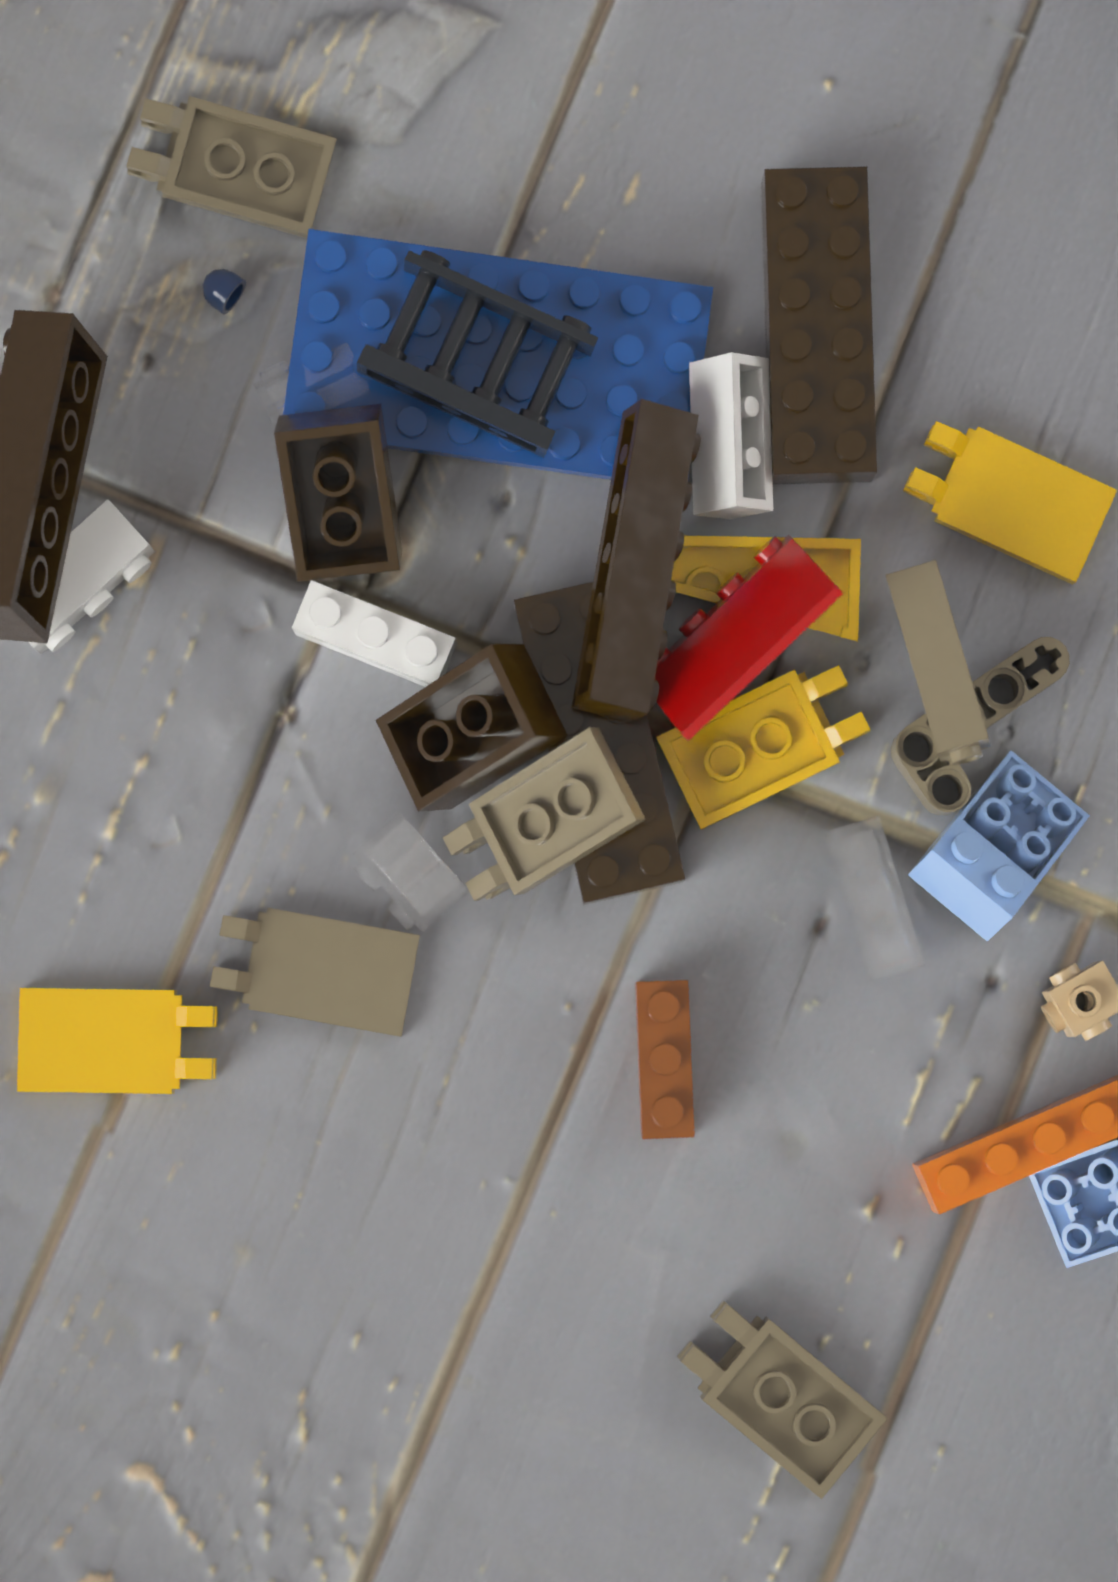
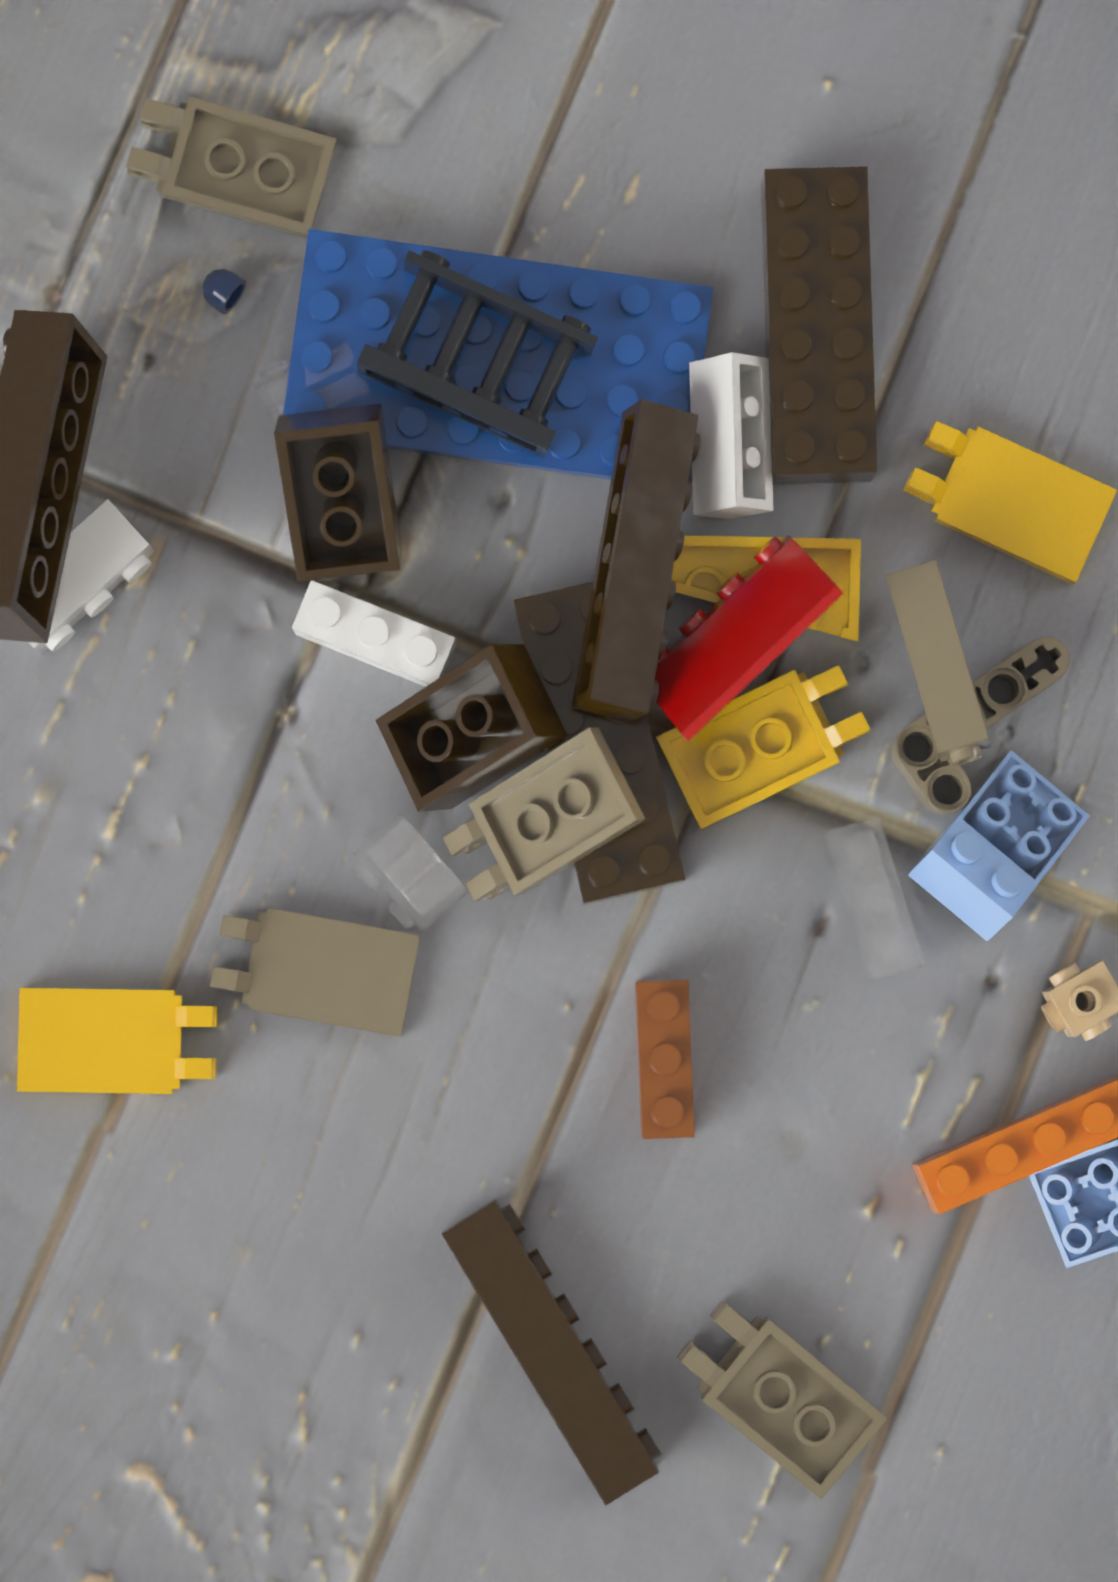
(551, 1351): none -> dark brown brick

